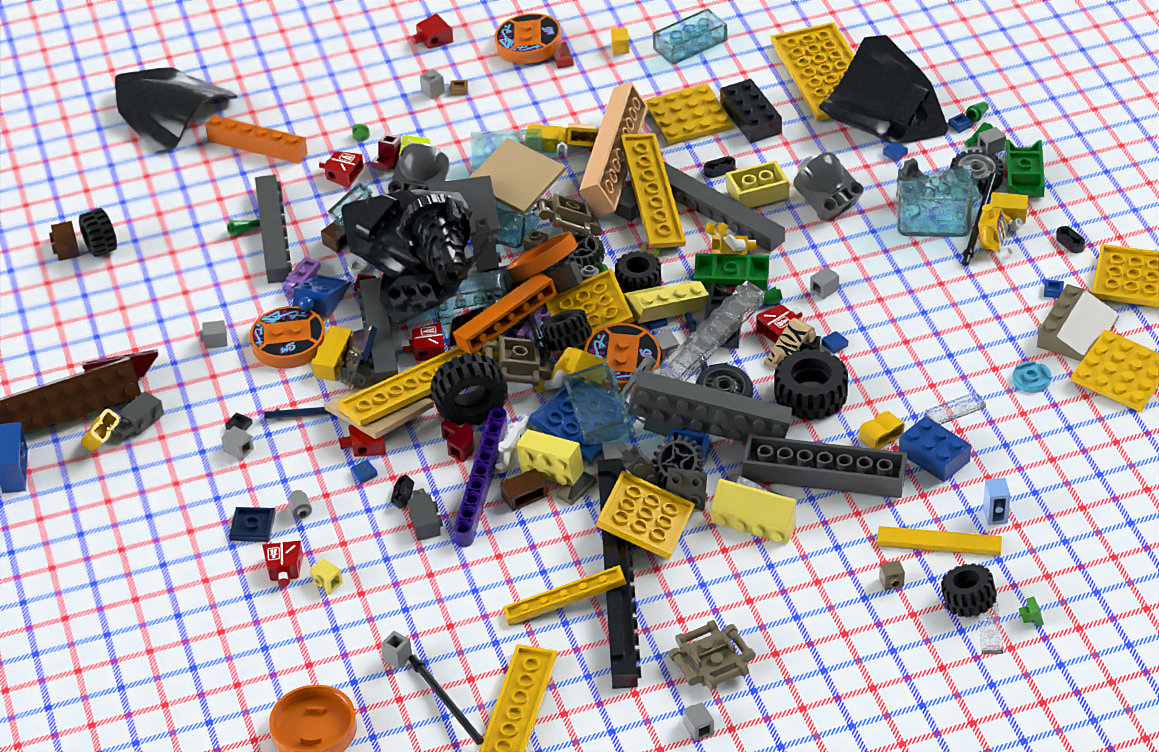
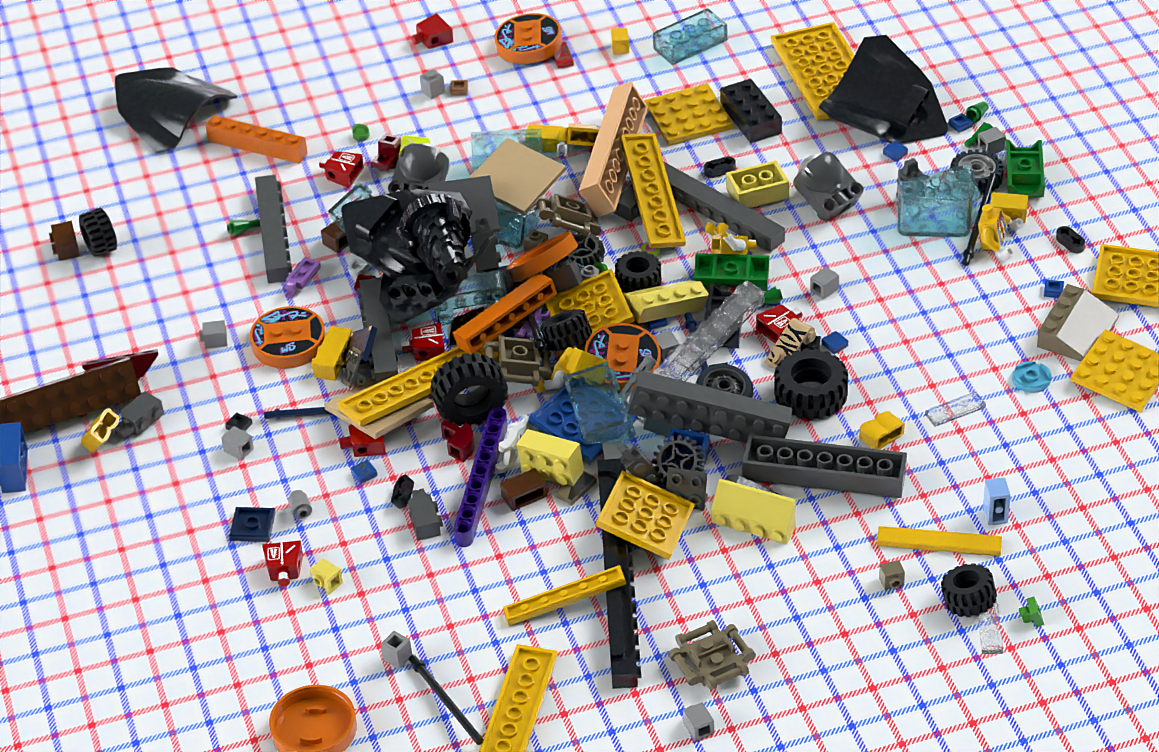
(320, 294): blue slope -> none
(935, 448): blue brick -> none

